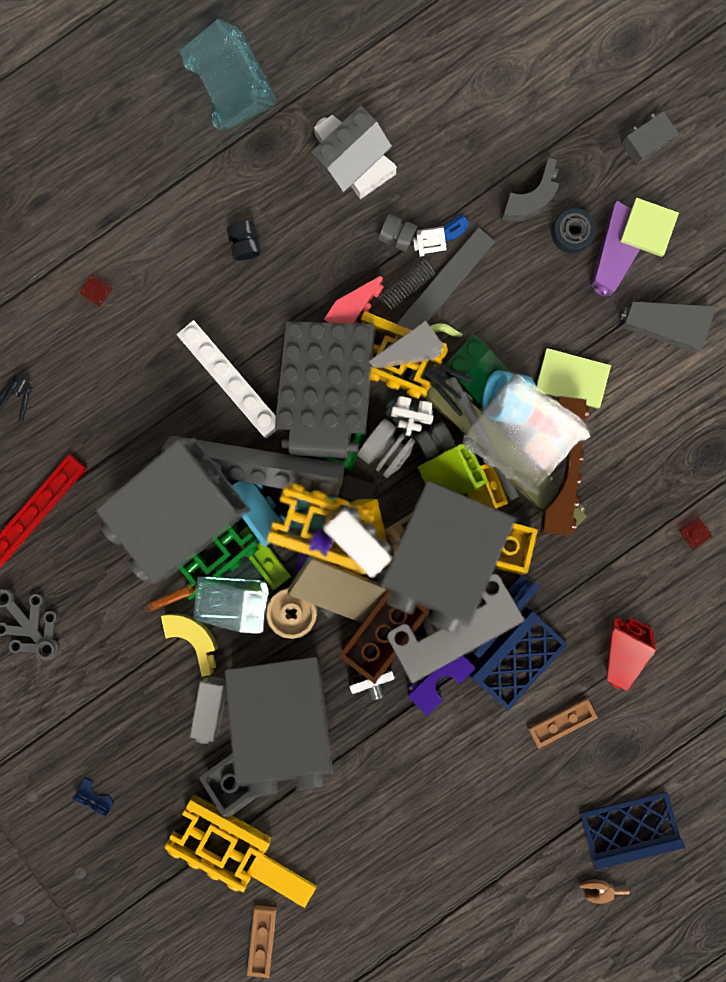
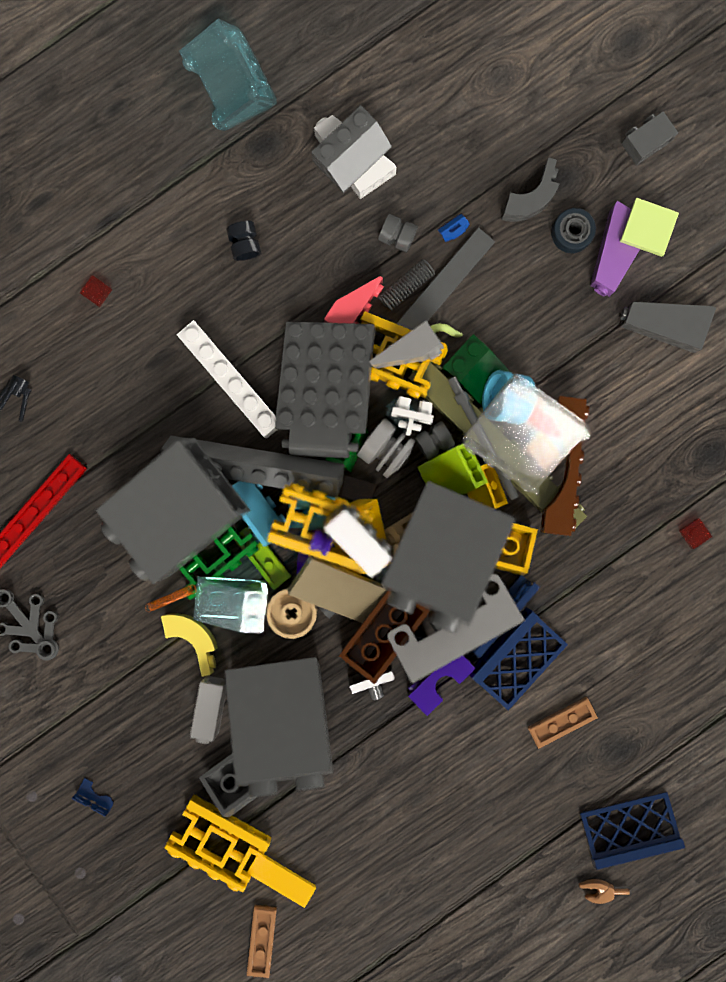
(430, 240): white bracket -> none
(437, 377): black plant -> none
(572, 377): yellowish green tile -> none
(629, 651): slope -> none

